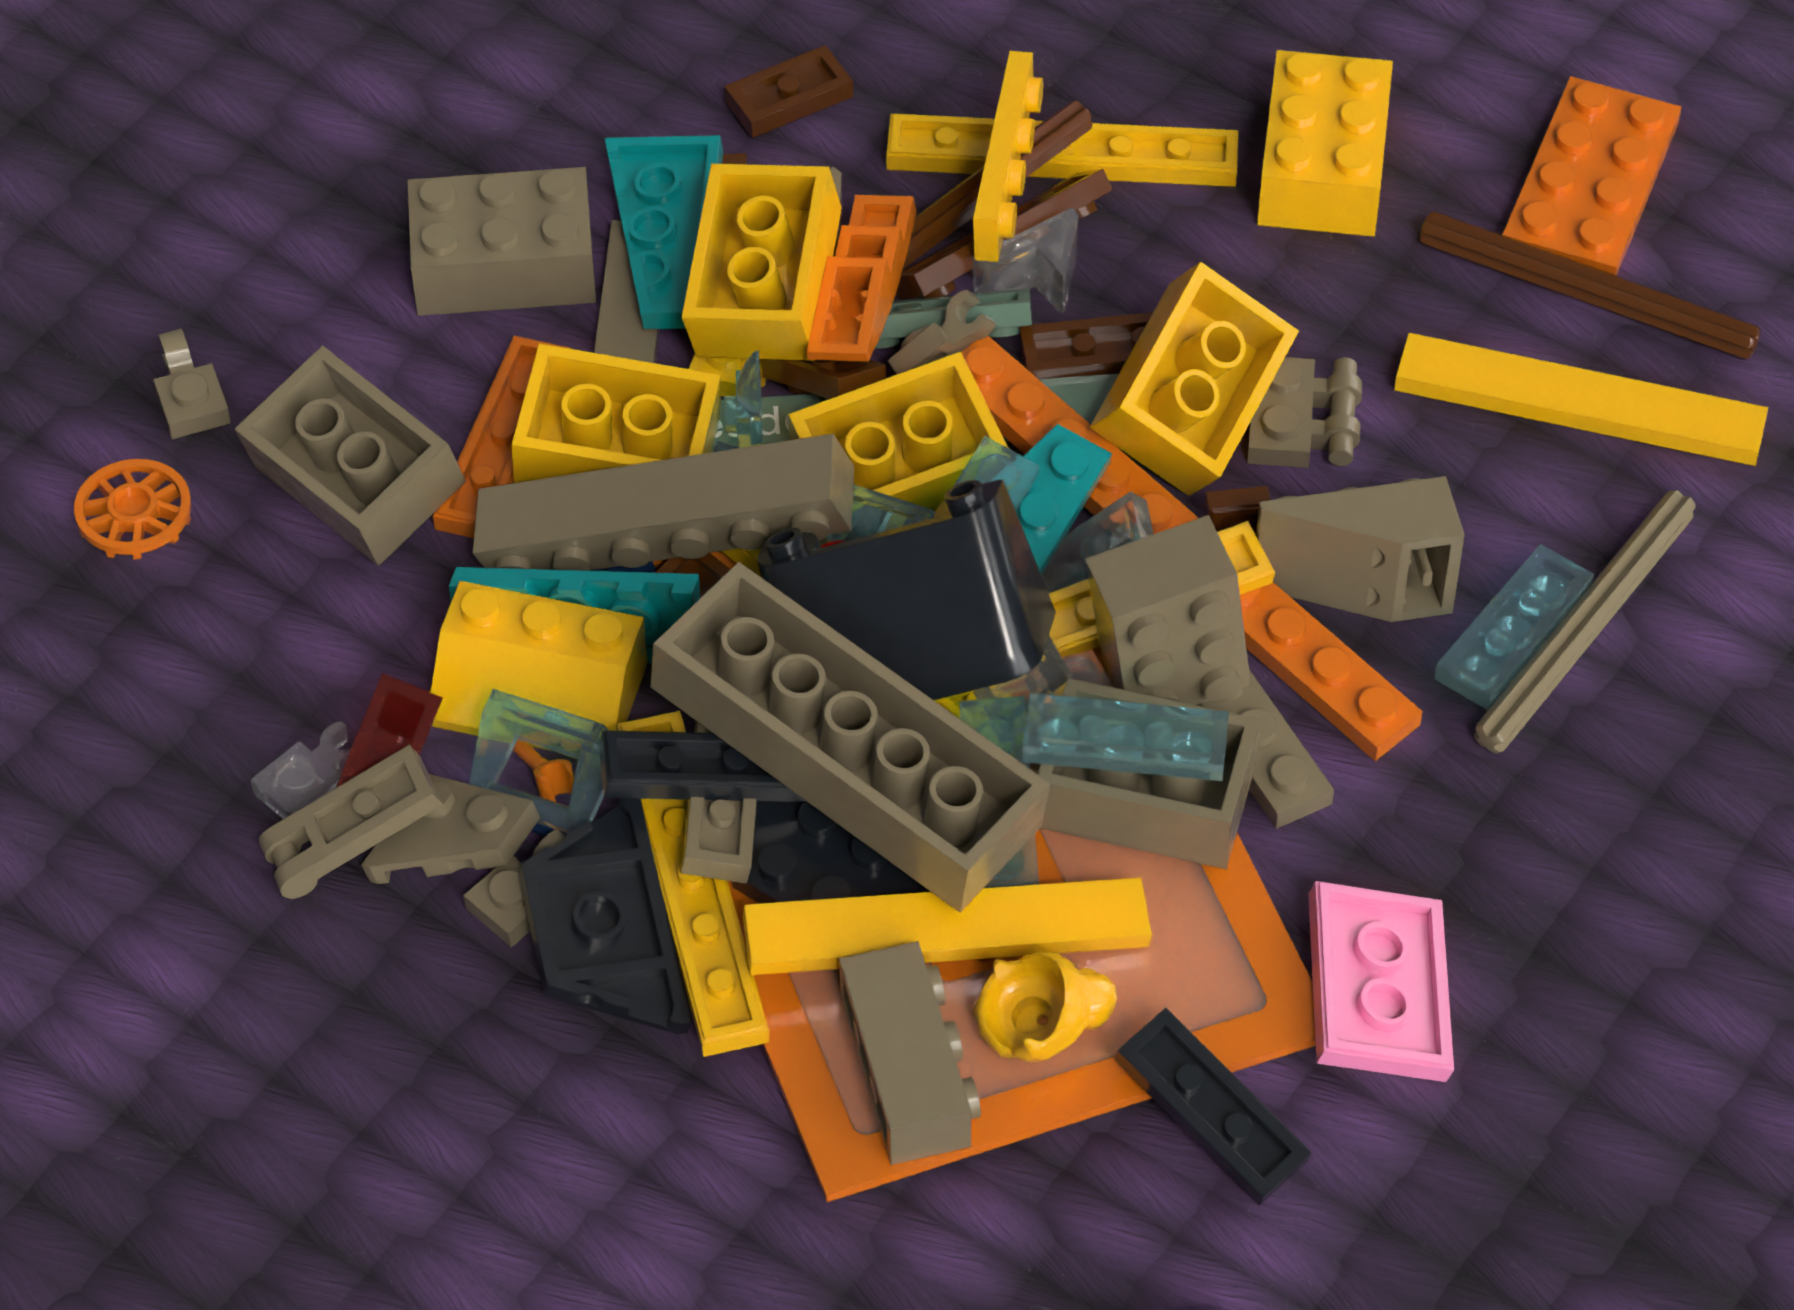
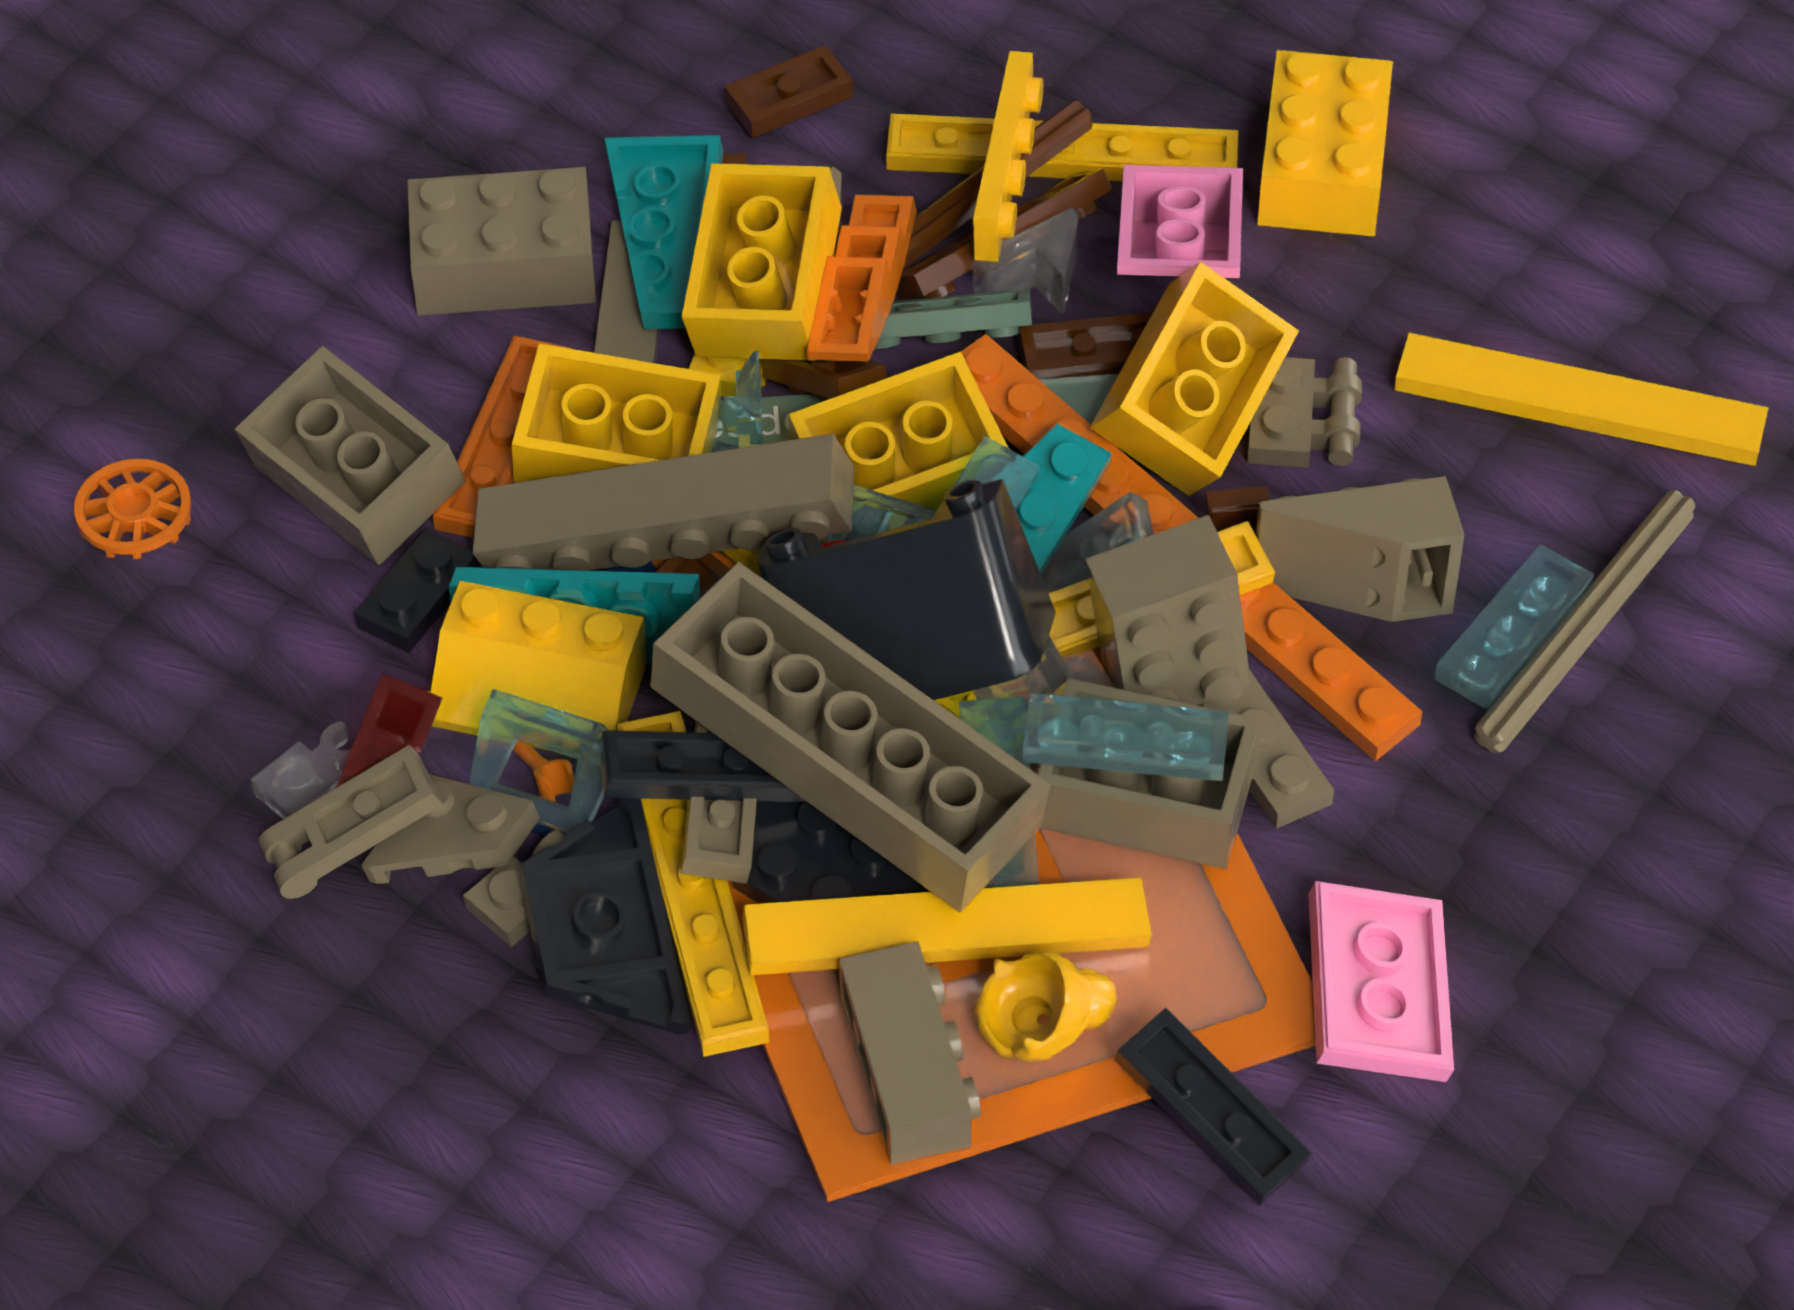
(188, 395): dark tan plate -> none
(414, 591): none -> black plate
(941, 341): dark tan plate -> none
(1180, 218): none -> bright pink slope
(1590, 285): reddish brown axle -> none
(1593, 174): orange plate -> none

